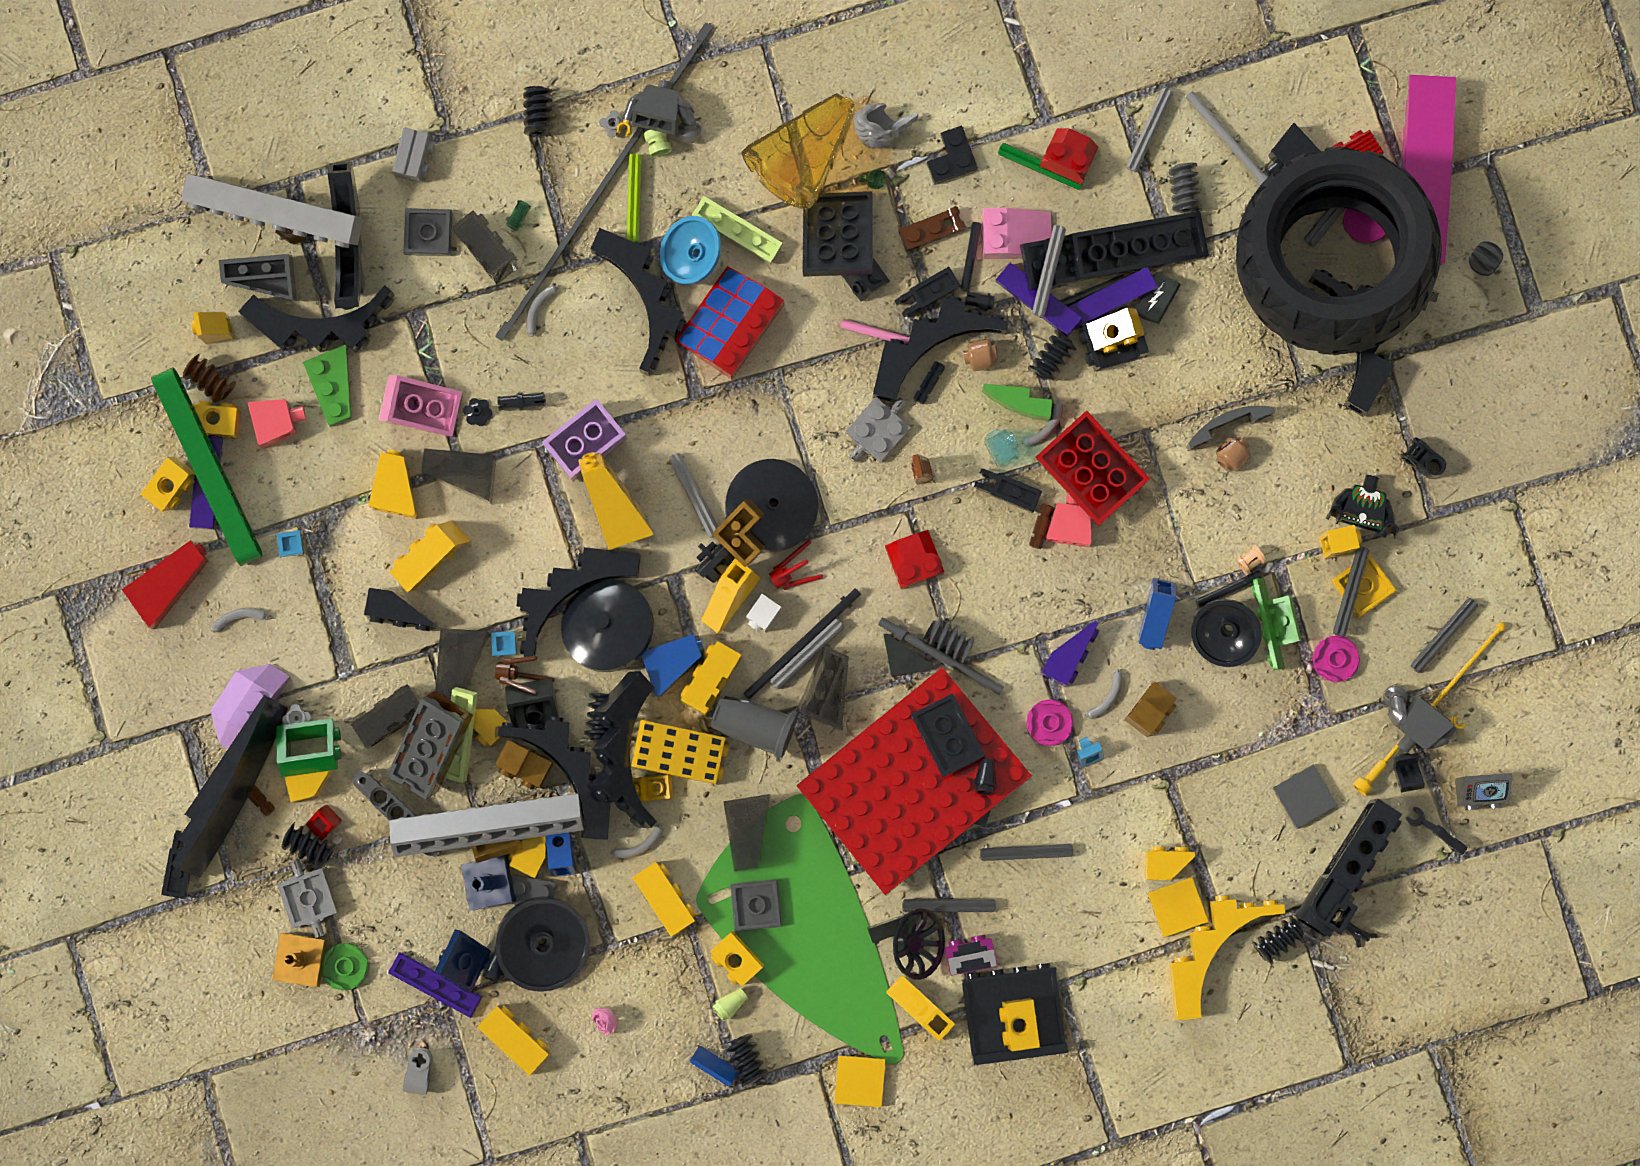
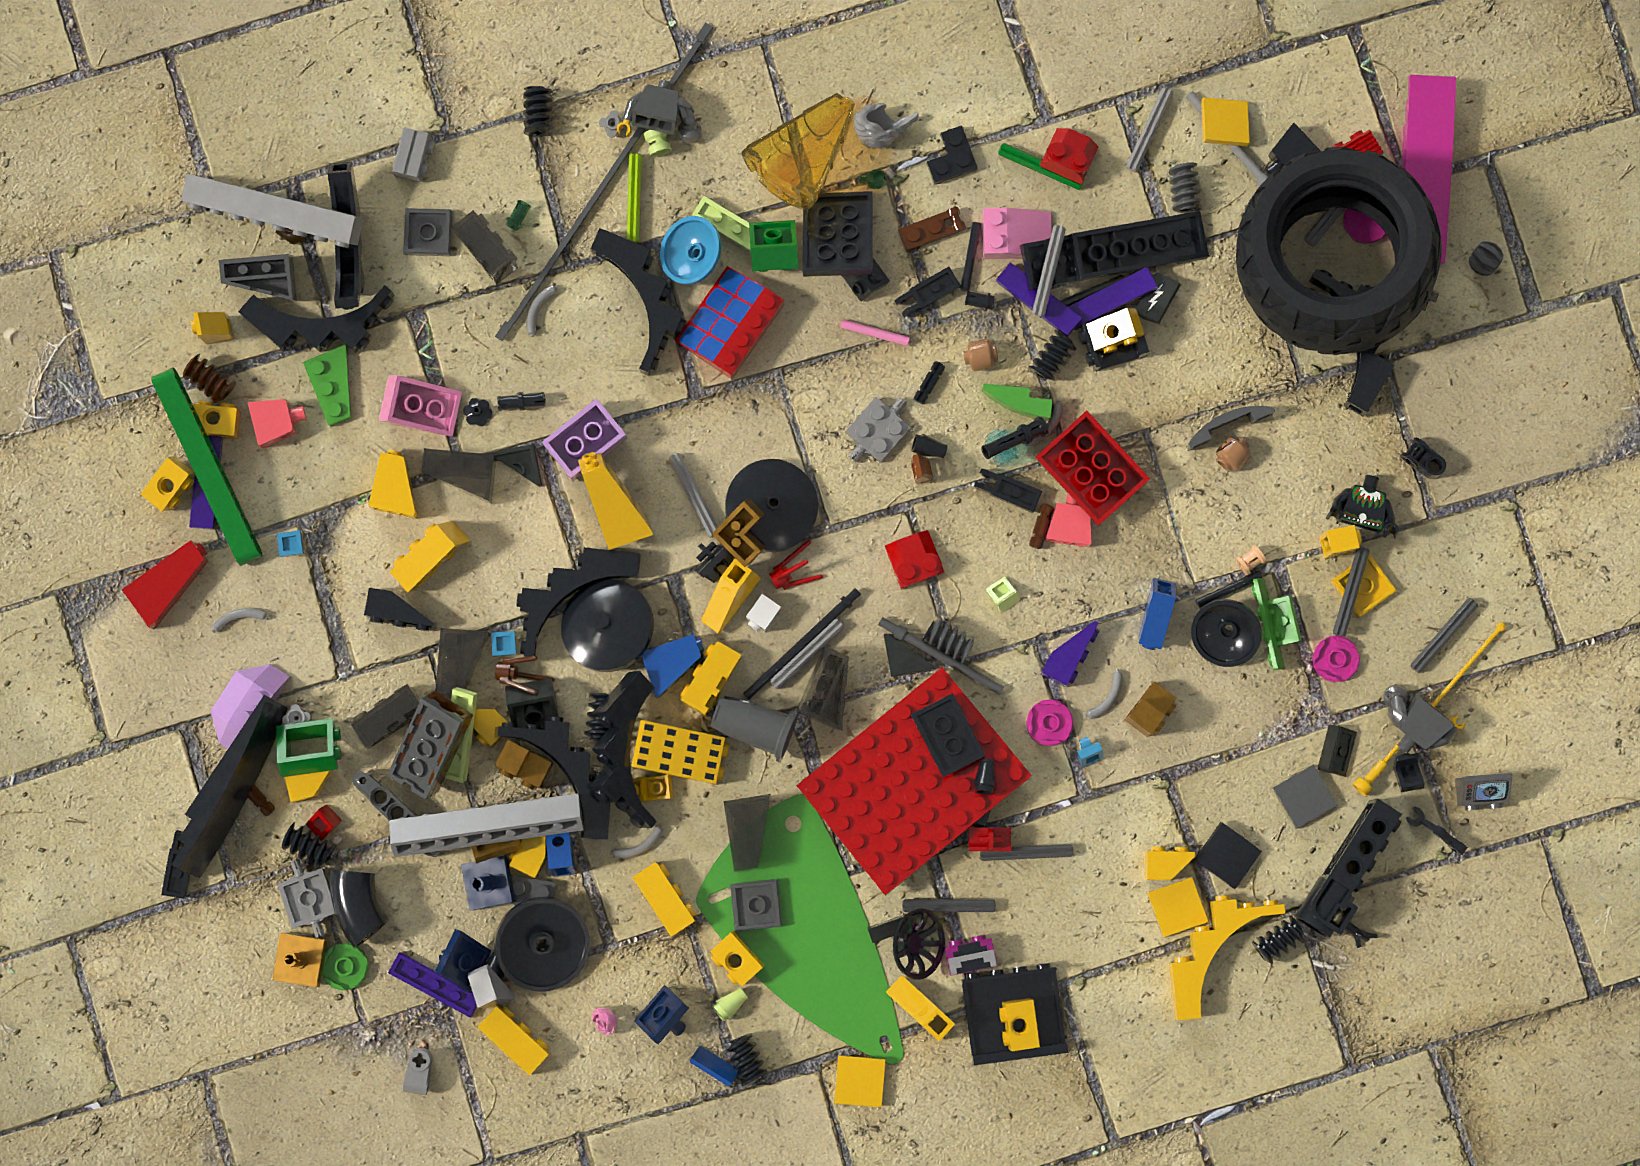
(356, 905): none -> black brick
(489, 988): none -> light grey slope
(523, 461): none -> pearl dark grey tile
(662, 1015): none -> dark blue tile
(773, 245): none -> green slope
(928, 446): none -> black cone
(952, 322): black arch -> none
(989, 839): none -> red hips
(1003, 594): none -> yellowish green slope
(1023, 434): none -> black pin
(1225, 121): none -> yellow tile
(1227, 855): none -> black slope
(1337, 750): none -> pearl dark grey slope

